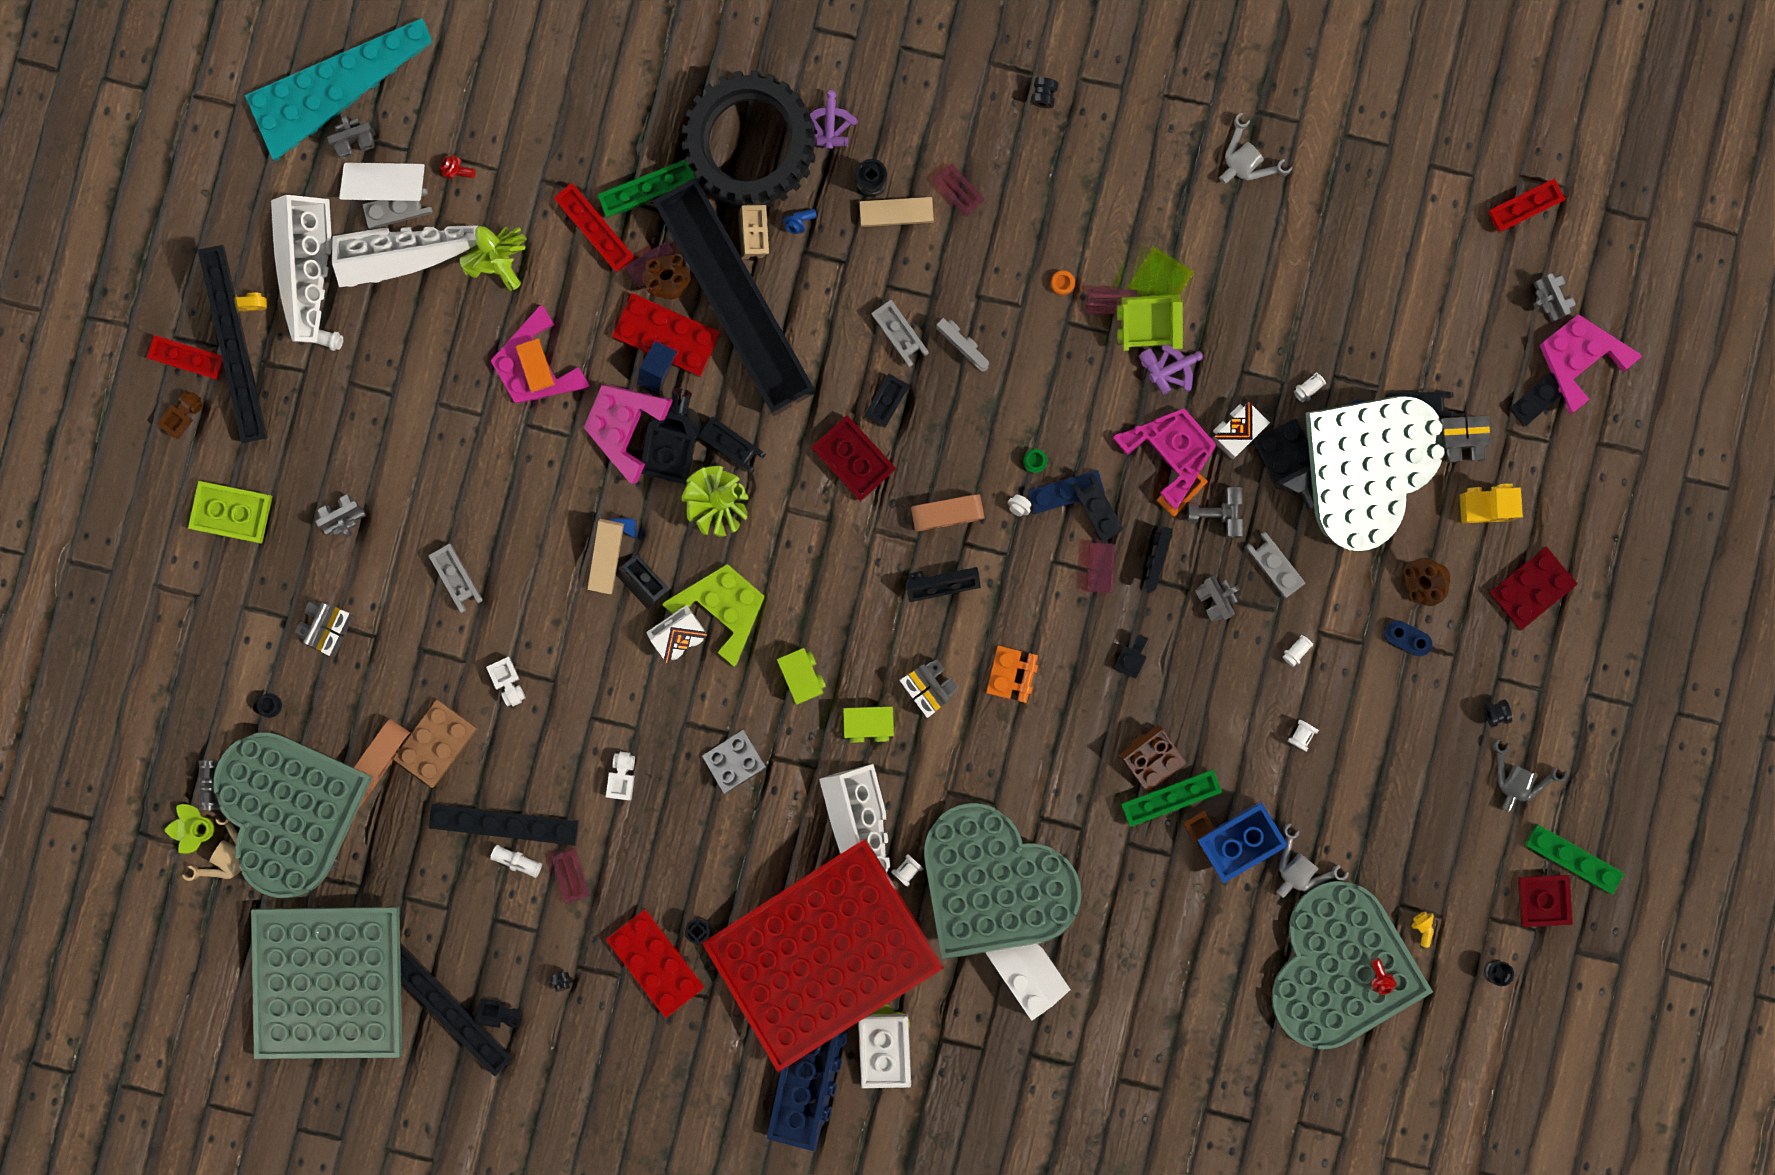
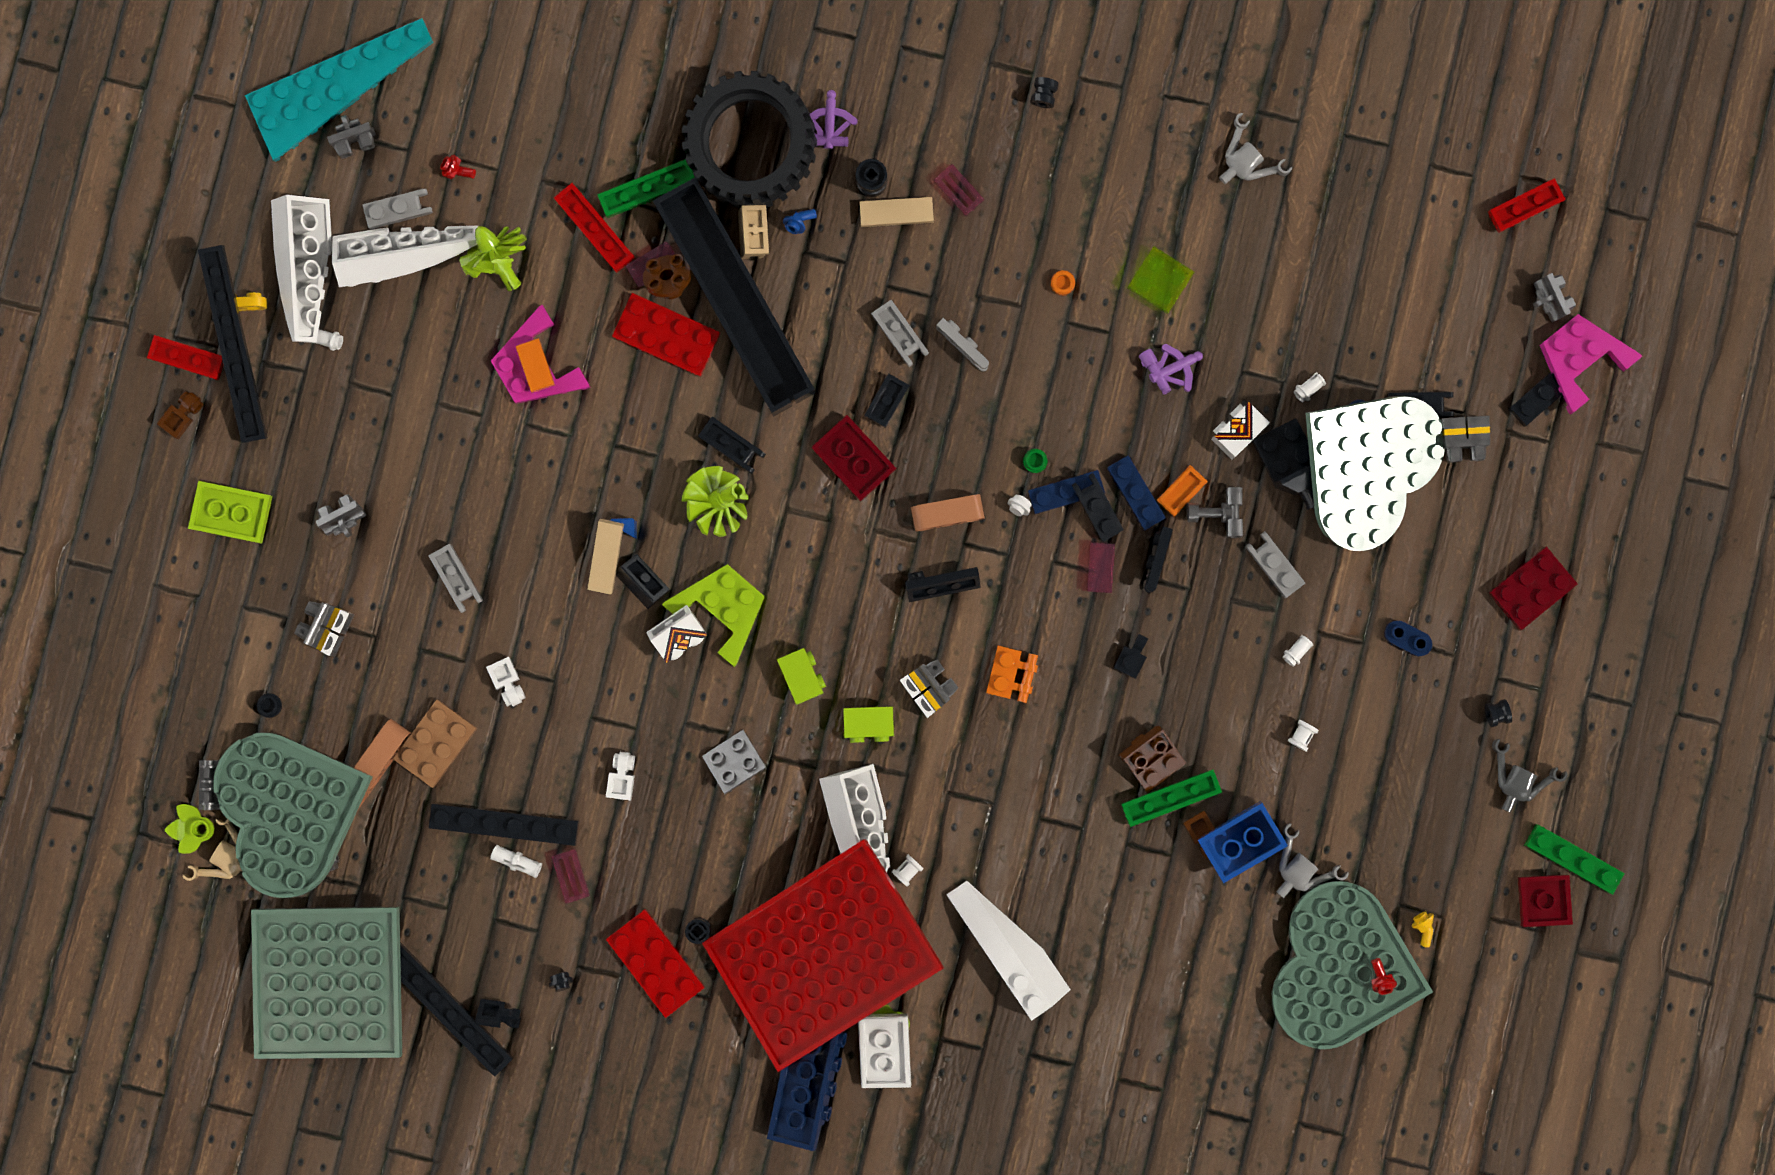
(382, 181): white sticker -> none
(614, 421): dark pink wing -> none
(656, 367): dark blue slope -> none
(672, 441): black plate -> none
(992, 887): sand green plate -> none
(1108, 305): clear pink tile -> none
(1136, 493): none -> dark blue plate
(1150, 321): lime panel -> none
(1180, 444): dark pink wing -> none
(1222, 608): flat silver hips -> none
(1427, 581): reddish brown plate -> none
(1498, 505): yellow brick -> none
(1503, 974): black wheel -> none

